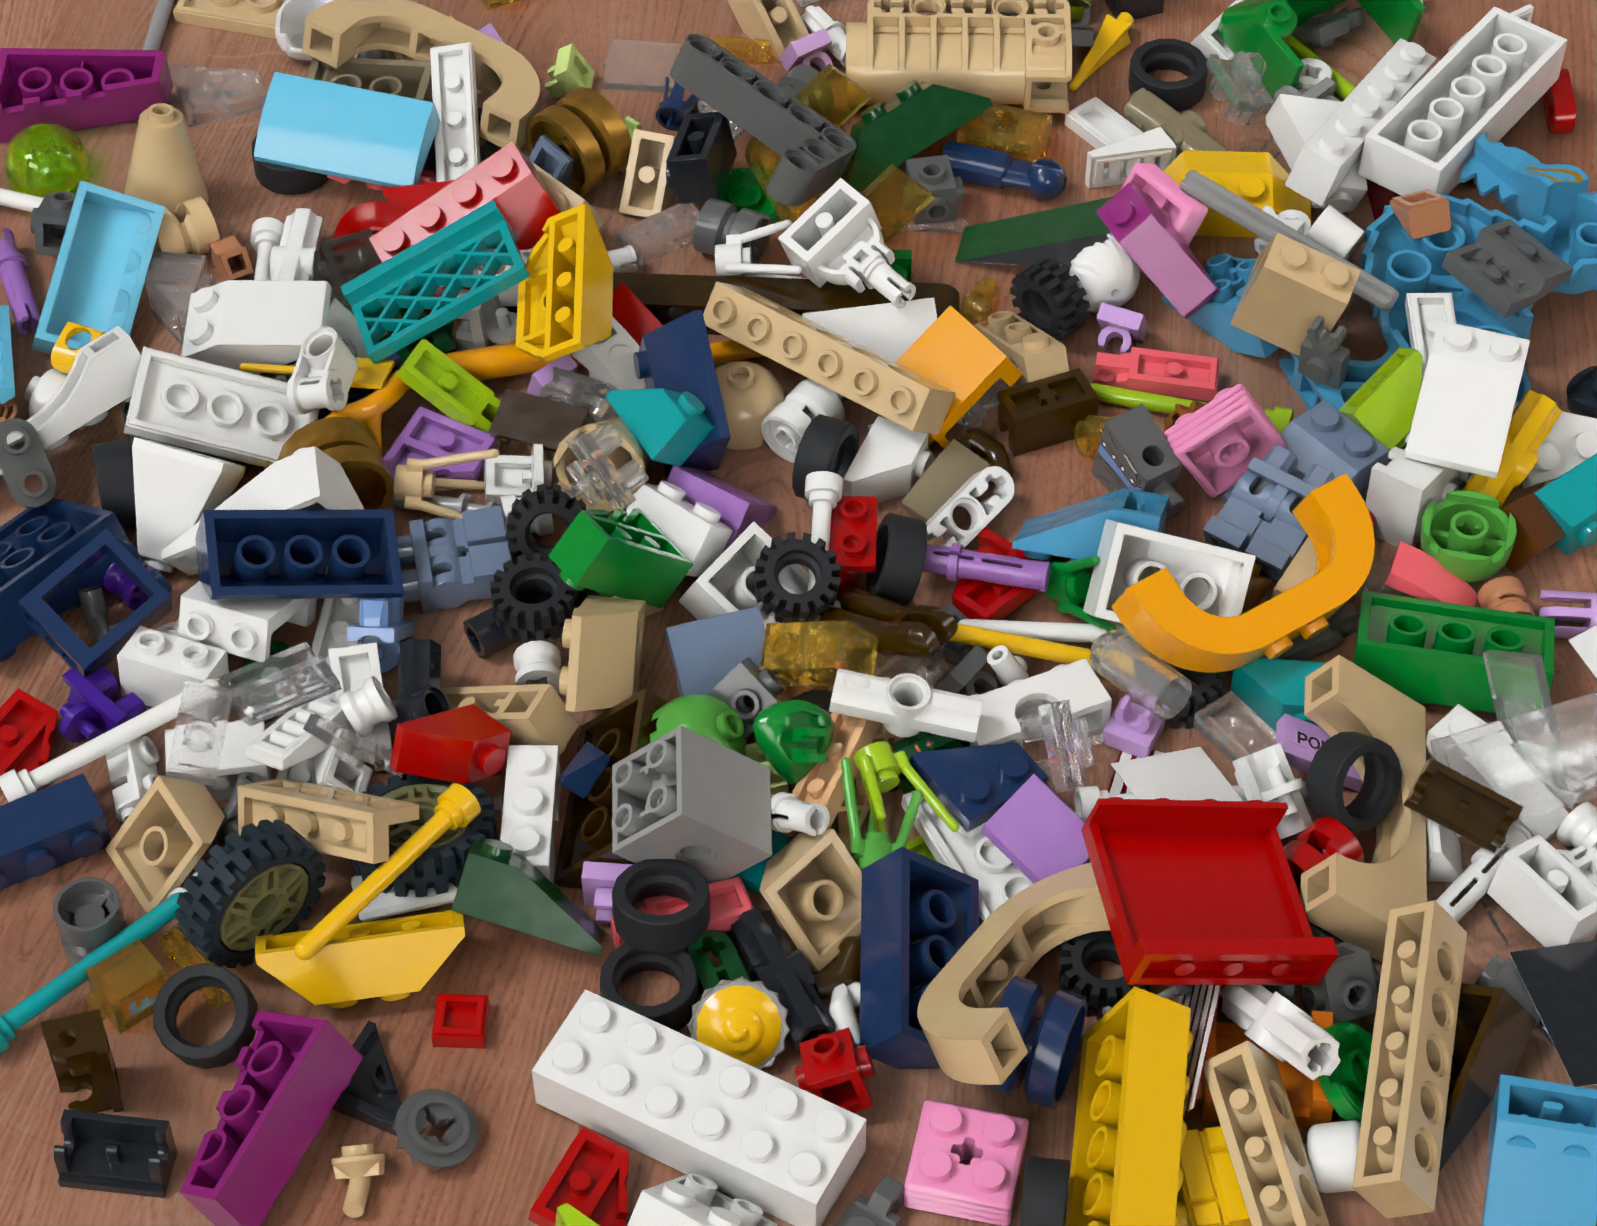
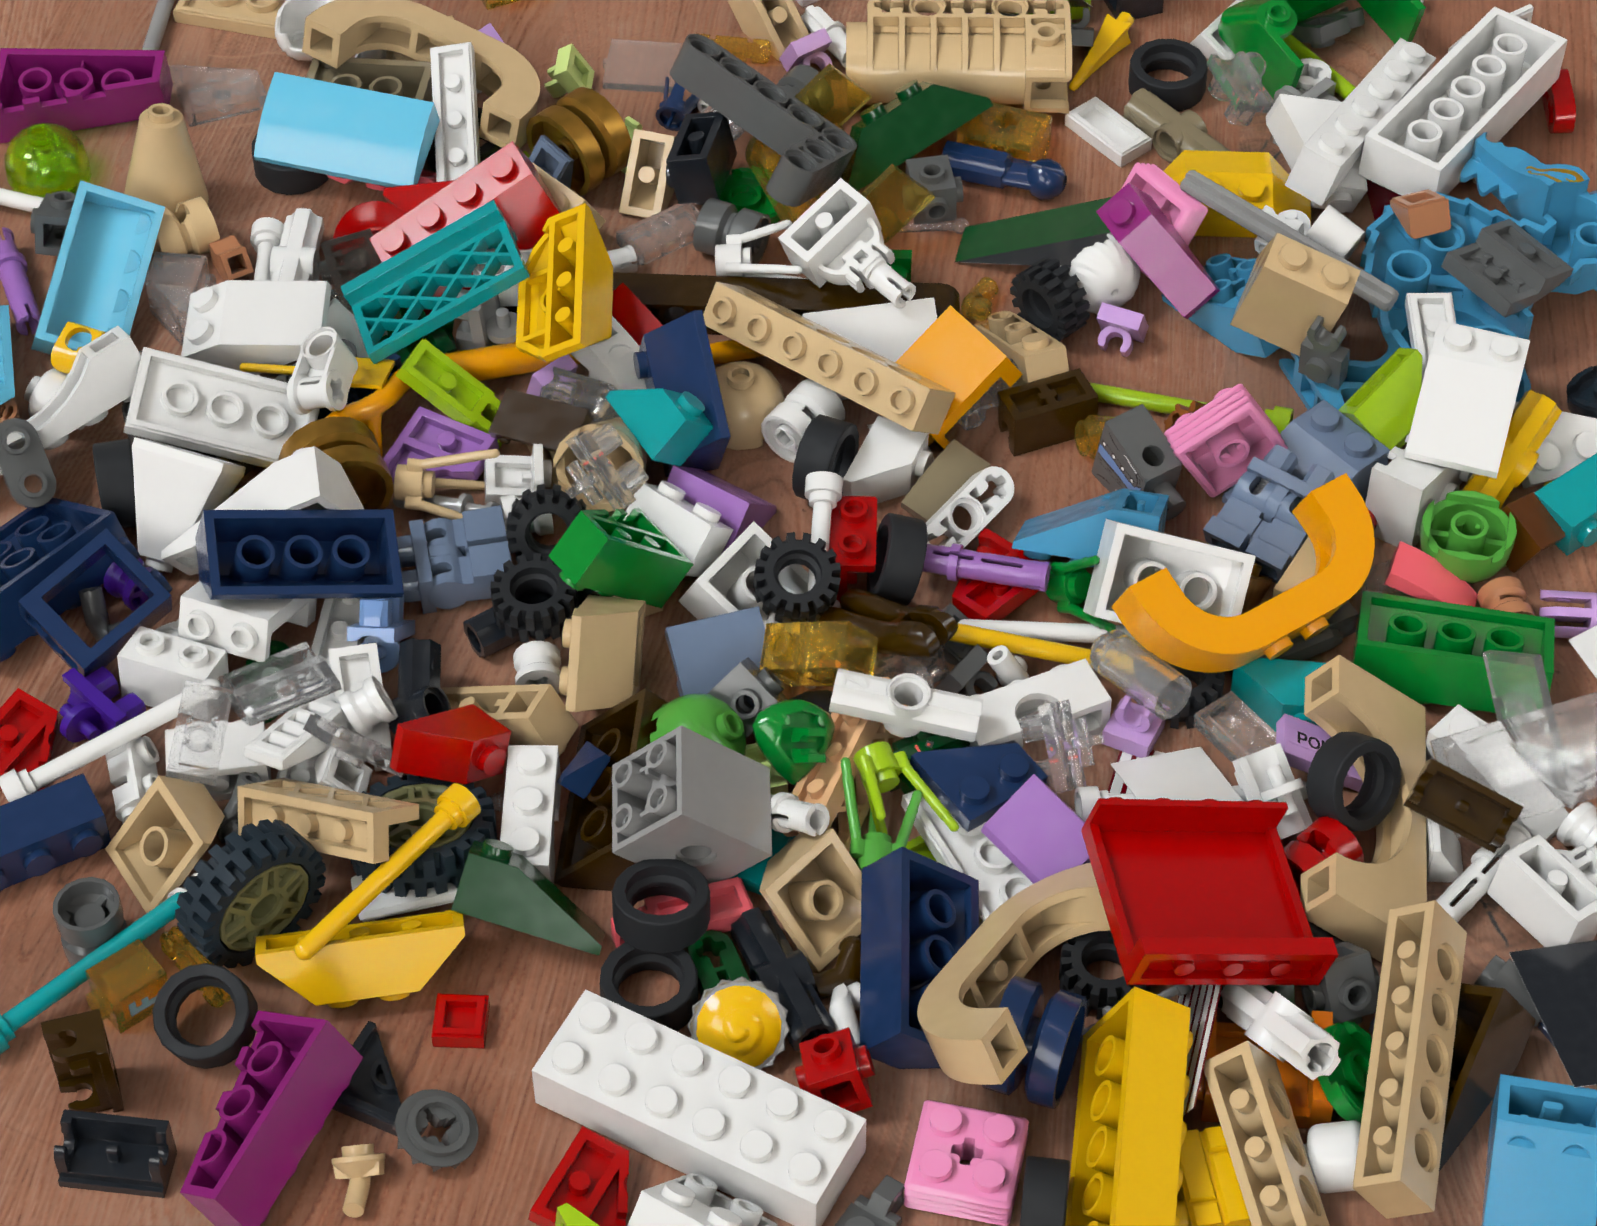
(597, 887): lavender tile -> none
(988, 447): dark brown arm -> none
(1148, 147): white slope -> none
(1159, 373): coral hinge -> none

